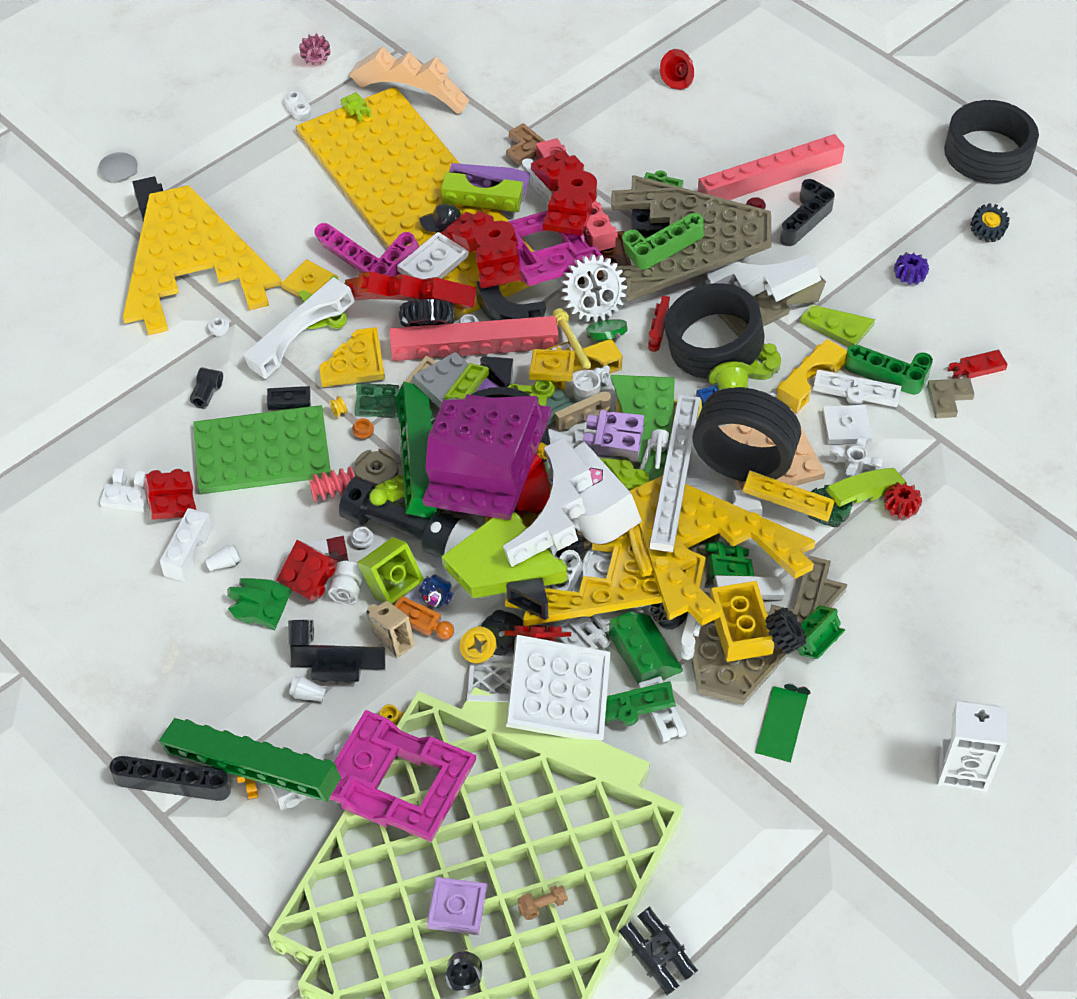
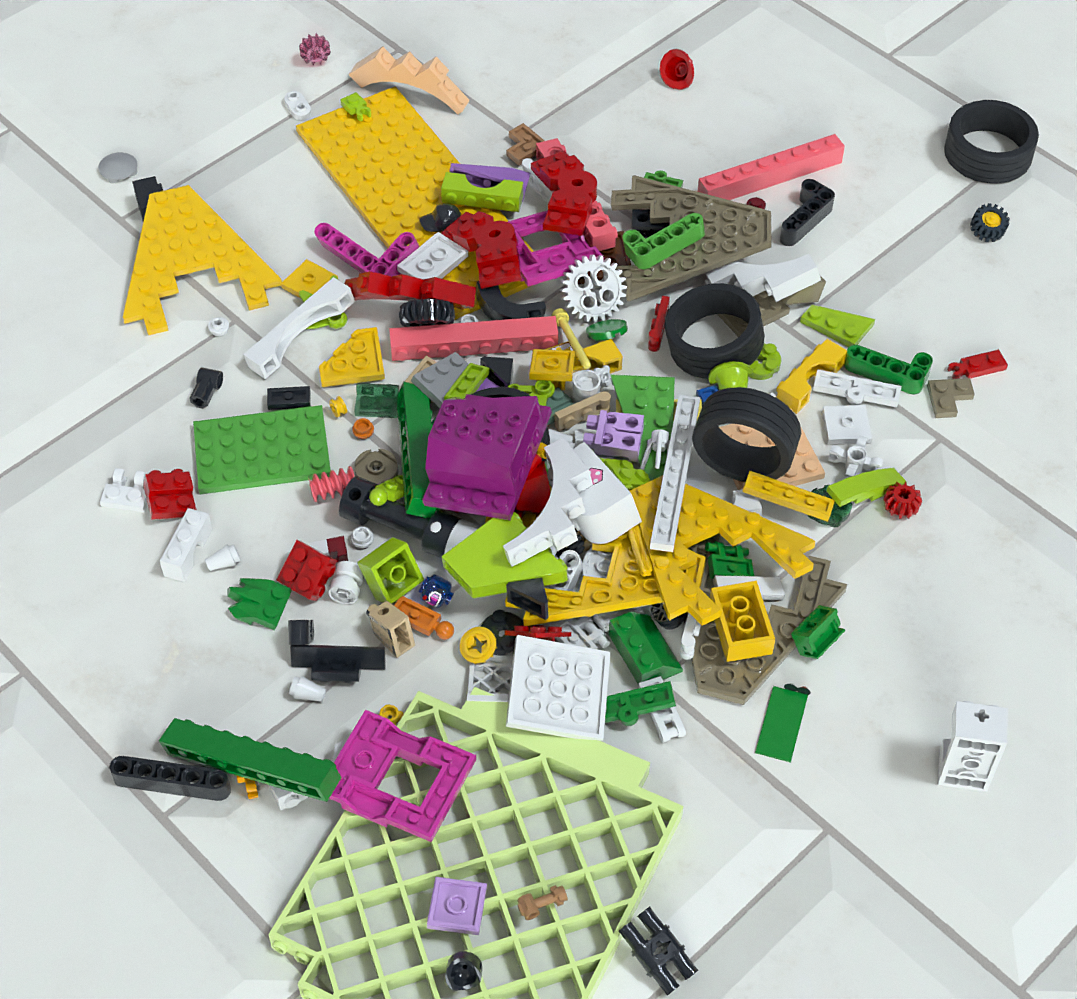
(785, 630): black tyre -> none
(911, 268): dark purple gear -> none

